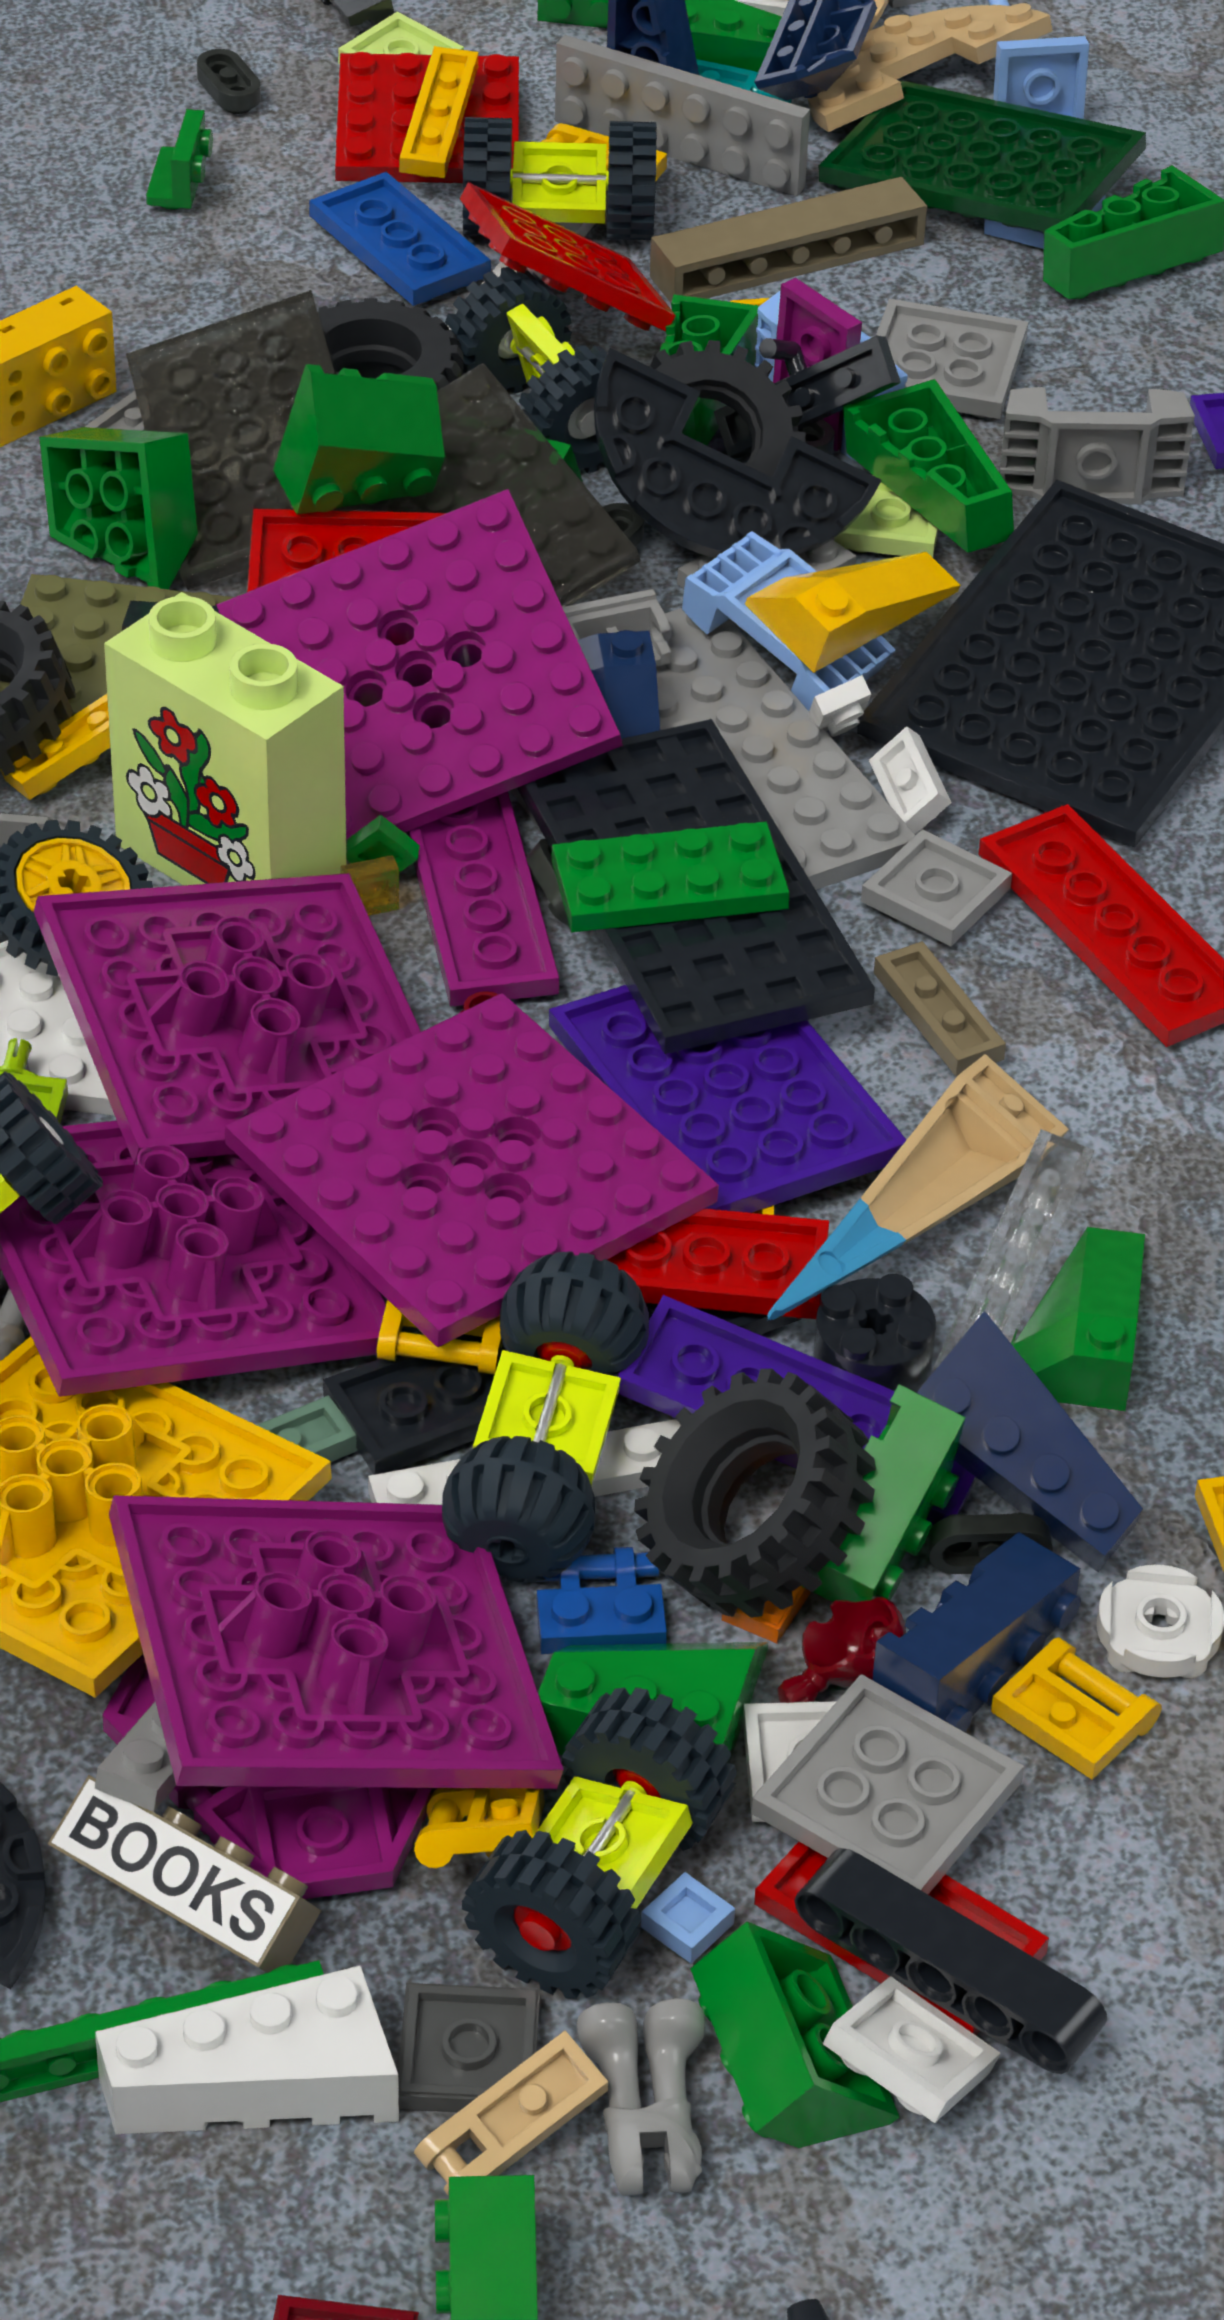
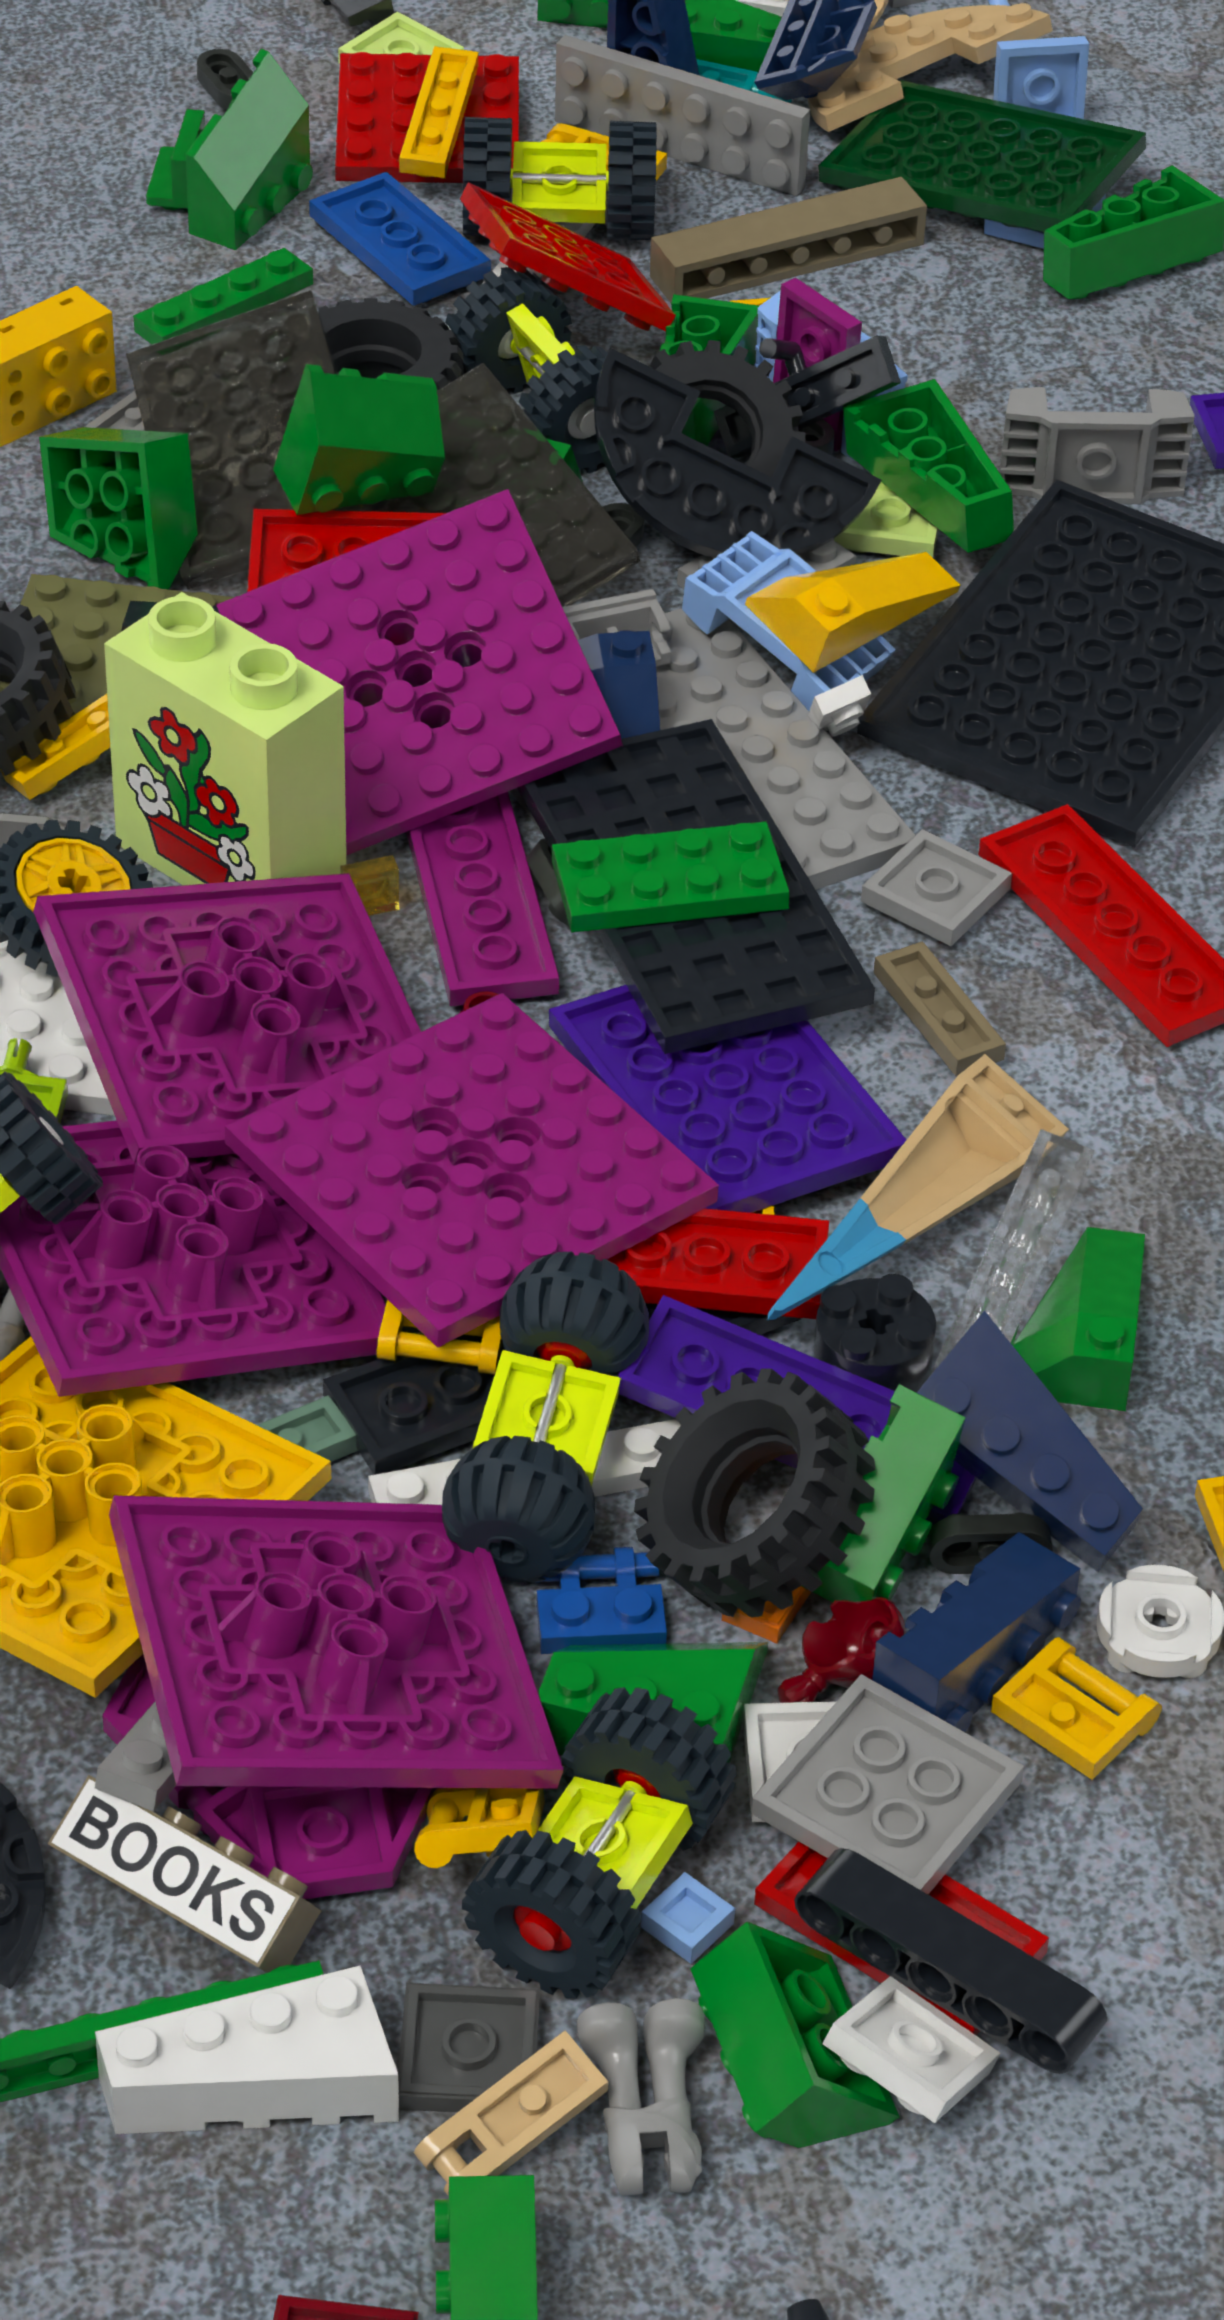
(226, 296): none -> green plate
(249, 158): none -> green wedge
(379, 840): green plate -> none
(910, 780): white plate -> none
(962, 350): light grey plate -> none

